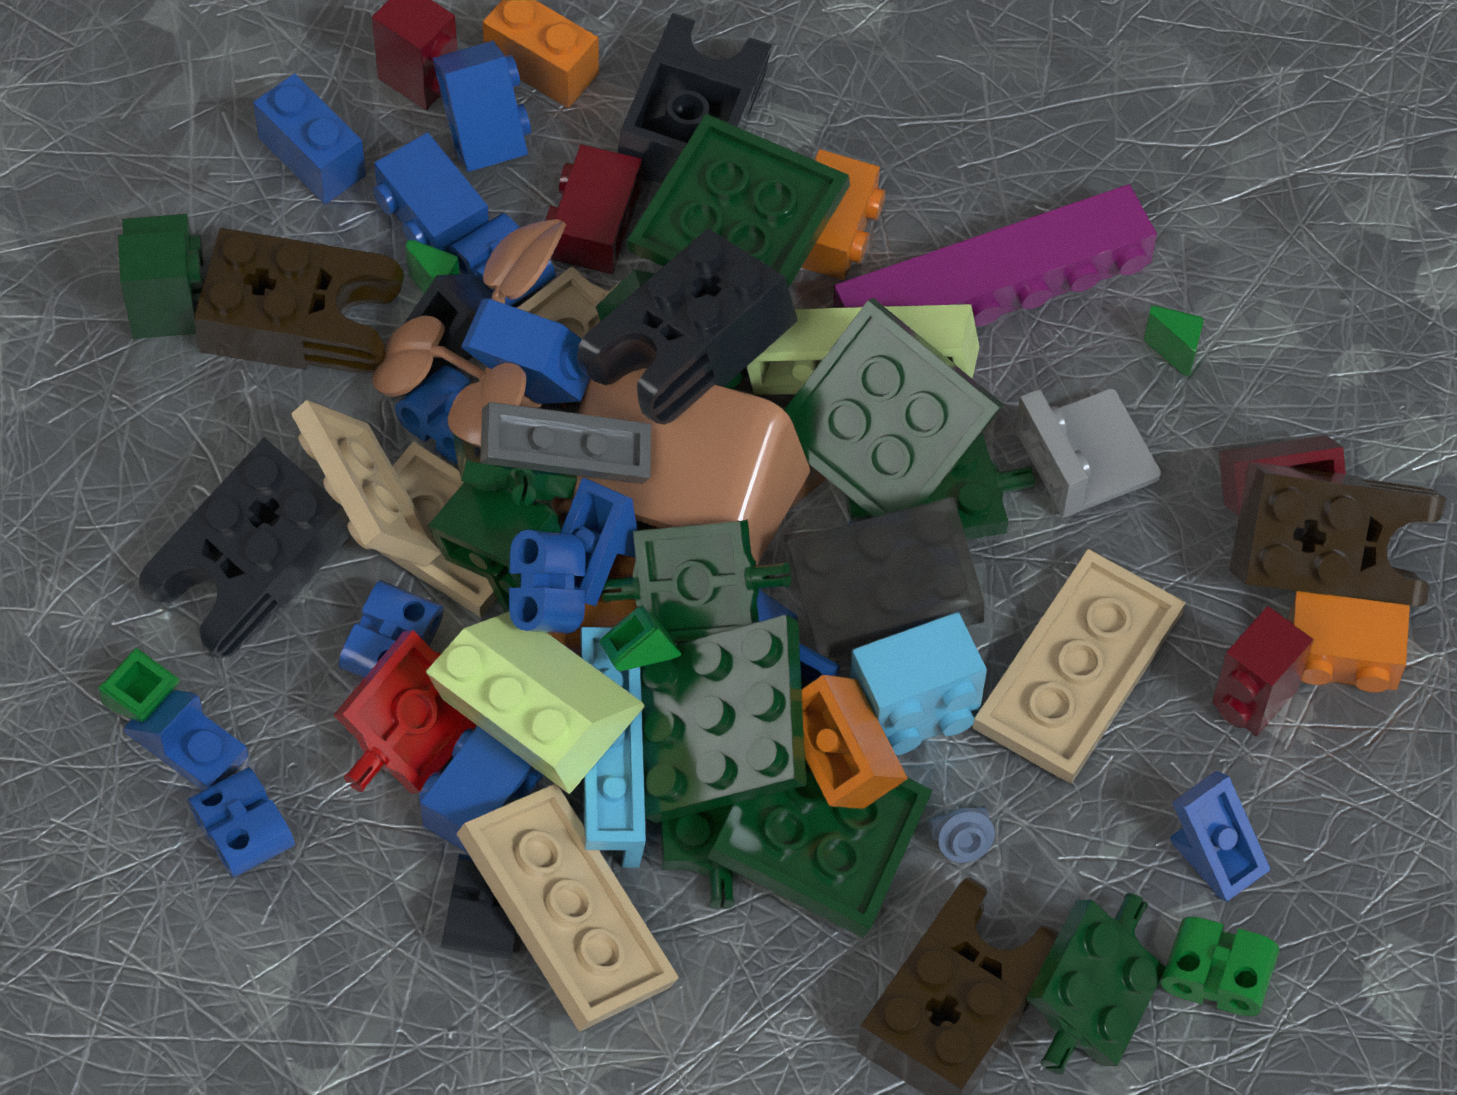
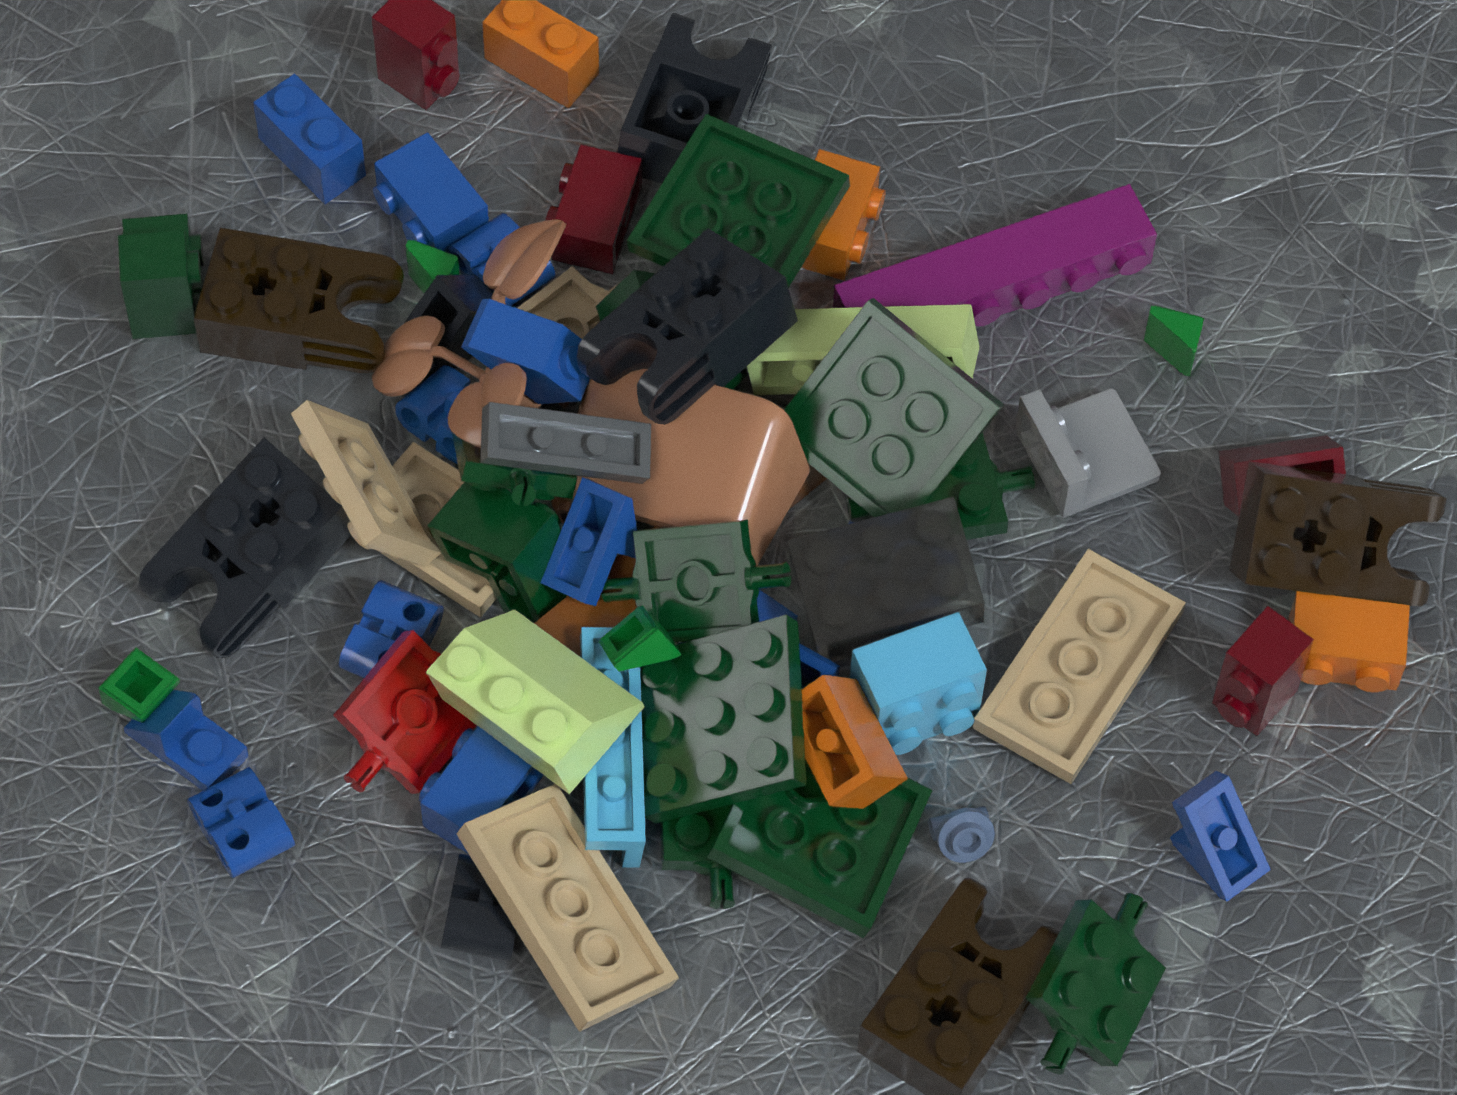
(482, 105): blue brick -> none
(547, 582): blue piece -> none
(1220, 966): green piece -> none

